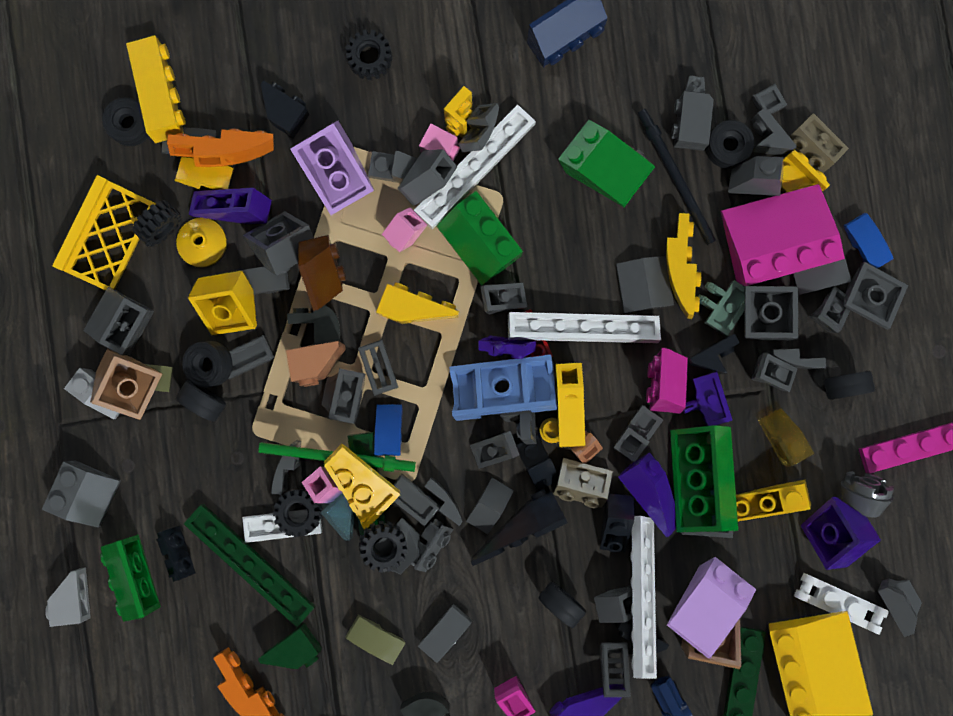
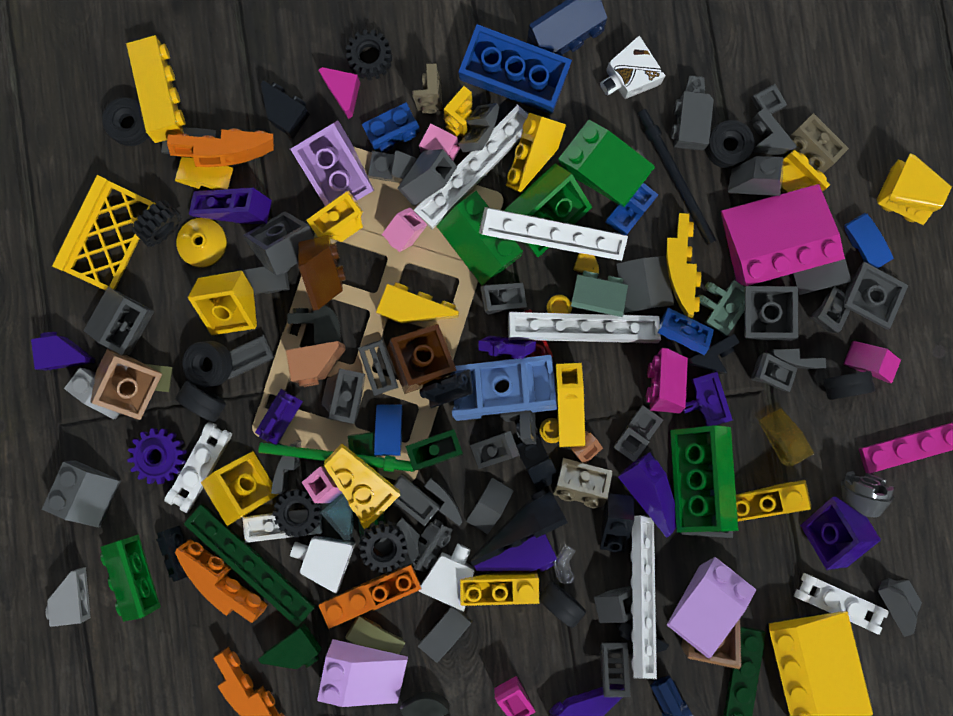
(57, 352): none -> dark purple slope
(144, 456): none -> dark purple gear
(198, 467): none -> white plate
(211, 579): none -> orange slope
(239, 488): none -> yellow slope
(278, 417): none -> dark purple hinge
(324, 560): none -> white torso
(338, 218): none -> yellow slope
(343, 87): none -> dark pink slope
(360, 675): none -> lavender slope
(370, 596): none -> orange slope
(391, 128): none -> blue bracket
(420, 358): none -> reddish brown slope
(431, 98): none -> dark tan bracket
(434, 450): none -> dark green slope
(445, 576): none -> white torso
(448, 389): none -> black hinge
(500, 588): none -> yellow slope
(514, 69): none -> blue slope
(530, 556): none -> dark purple slope
(537, 145): none -> yellow slope
(552, 234): none -> white plate
(554, 198): none -> green slope
(559, 304): none -> yellow plate
(562, 566): none -> clear arm
(587, 263): none -> yellow tile
(599, 294): none -> sand green slope
(626, 217): none -> blue slope
(632, 71): none -> white torso
(685, 331): none -> blue bracket
(872, 358): none -> dark pink slope
(913, 190): none -> yellow piece

